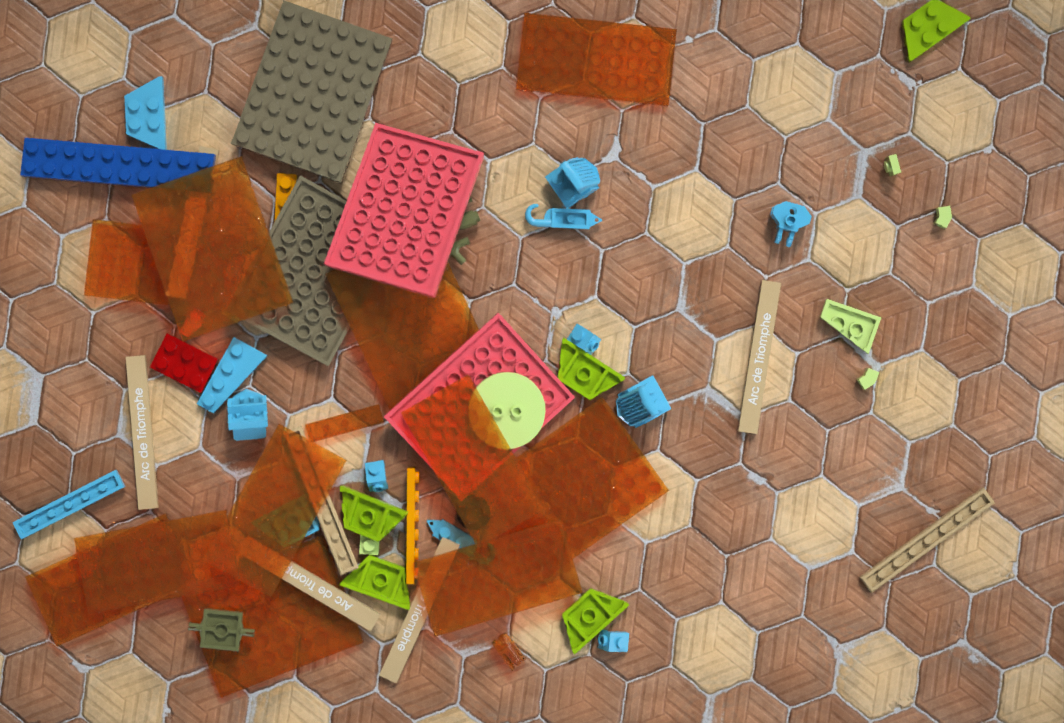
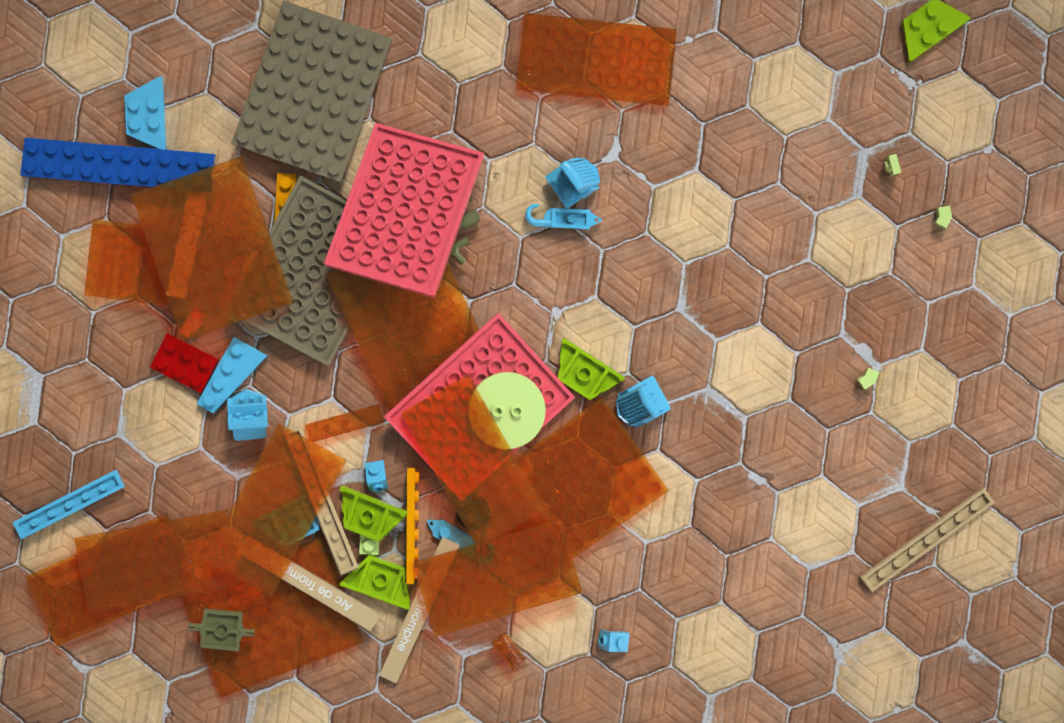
(142, 432): tan tile -> none
(584, 339): medium azure bracket -> none
(590, 615): lime wing -> none
(759, 357): tan tile -> none
(789, 222): medium azure hinge -> none
(852, 323): yellowish green wing -> none

